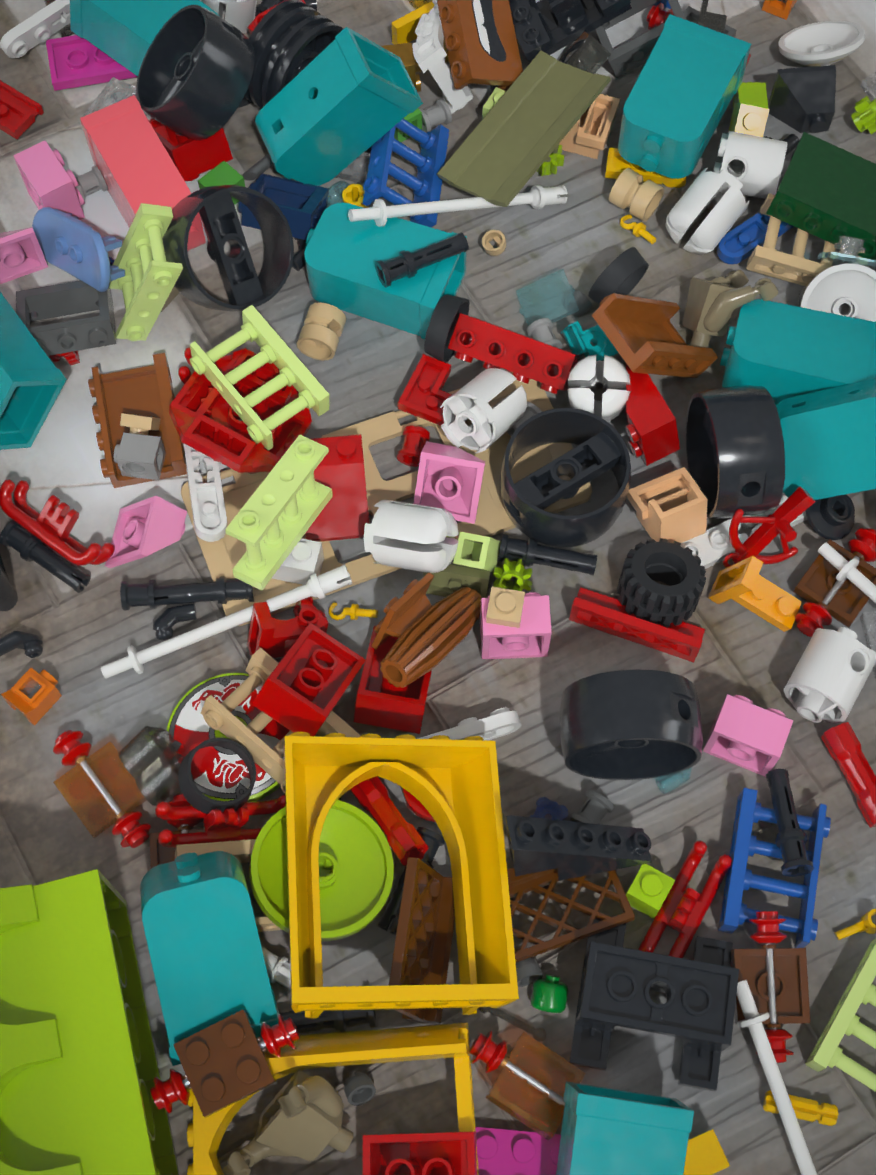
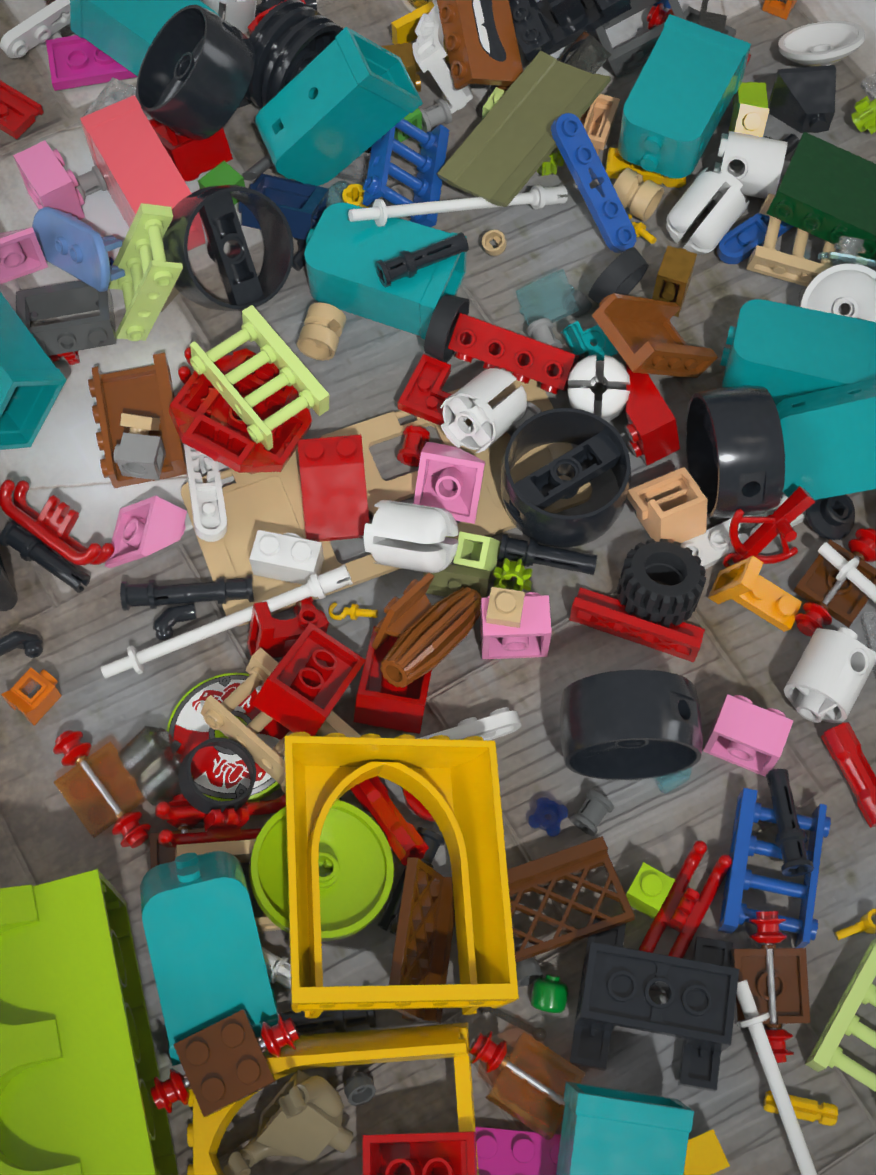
(279, 512): yellowish green fence -> none
(573, 847): black slope -> none
(579, 157): none -> blue piece
(674, 276): none -> pearl gold brick
(713, 301): dark tan torso -> none

